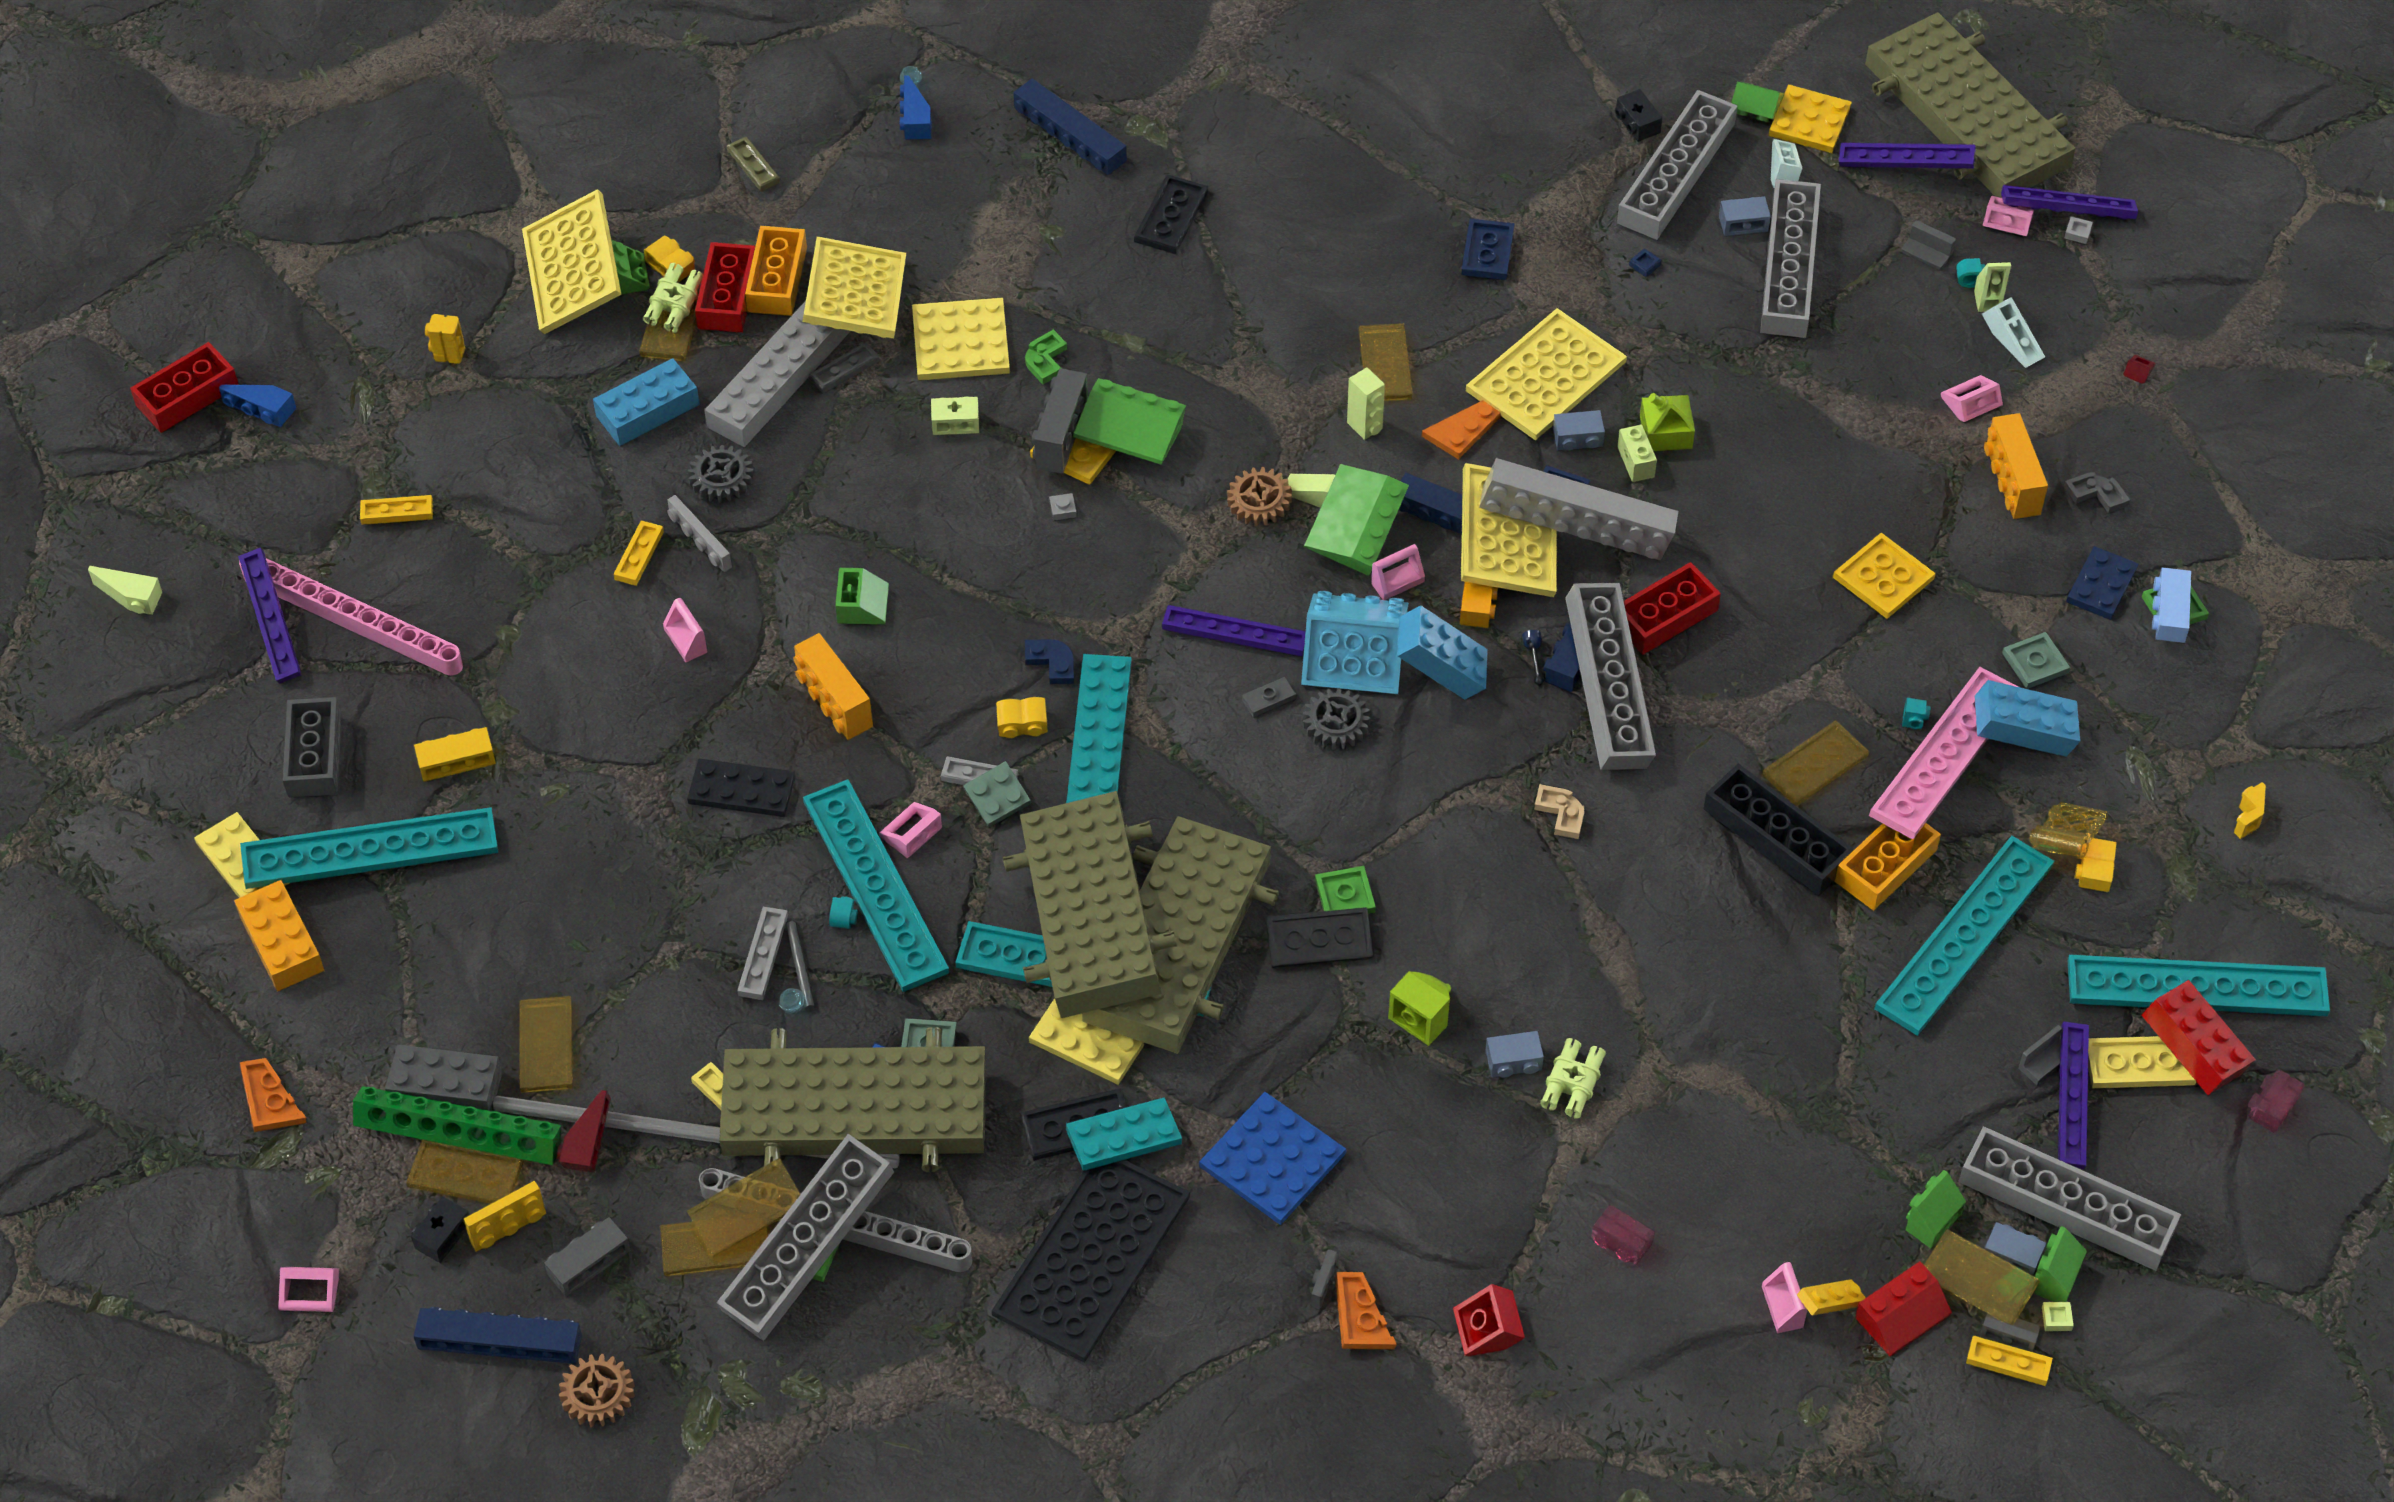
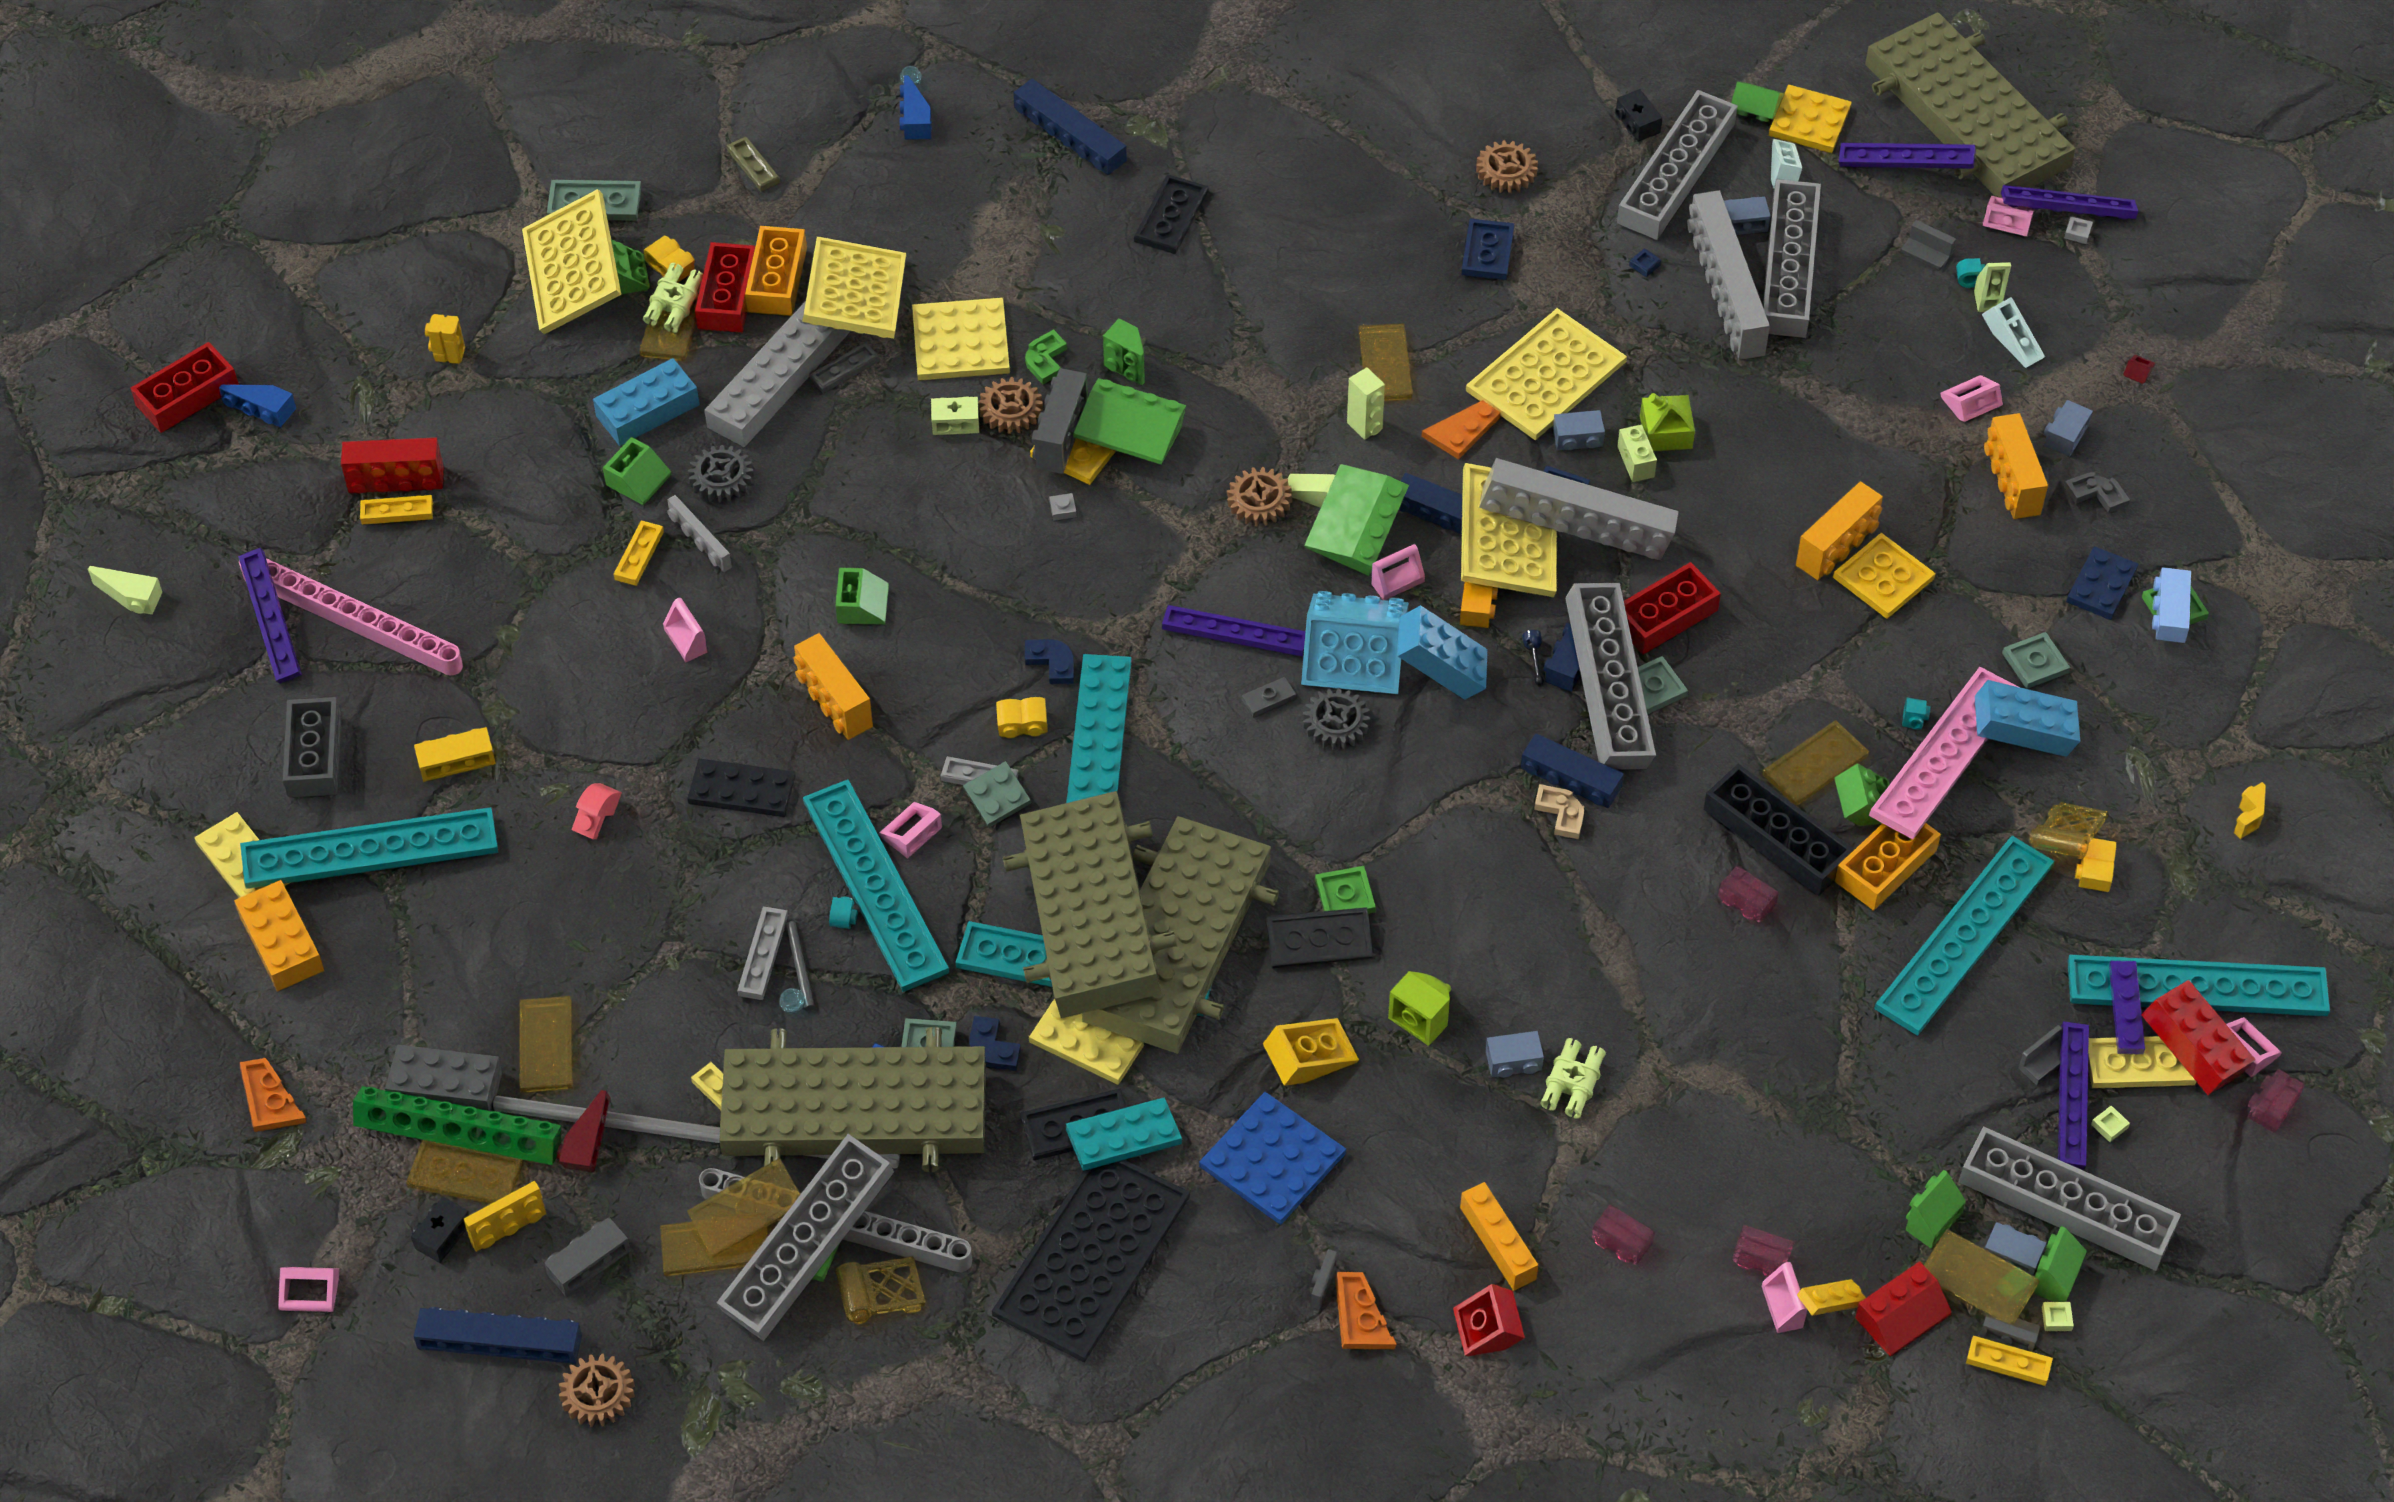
(392, 465): none -> red brick
(593, 806): none -> coral brick
(620, 197): none -> sand green plate
(636, 471): none -> bright green slope
(858, 1292): none -> clear yellow piece
(998, 1054): none -> dark blue plate
(1010, 412): none -> medium nougat gear
(1124, 351): none -> bright green slope
(1309, 1050): none -> yellow slope
(1499, 1236): none -> light orange brick
(1507, 168): none -> medium nougat gear
(1572, 771): none -> dark blue brick
(1660, 684): none -> sand green plate
(1728, 275): none -> light grey brick
(1747, 894): none -> clear pink brick
(1761, 1250): none -> clear pink brick
(1839, 531): none -> light orange brick
(1858, 793): none -> bright green slope
(2068, 427): none -> sand blue brick
(2110, 1123): none -> yellowish green plate
(2126, 1007): none -> dark purple plate
(2261, 1060): none -> bright pink tile

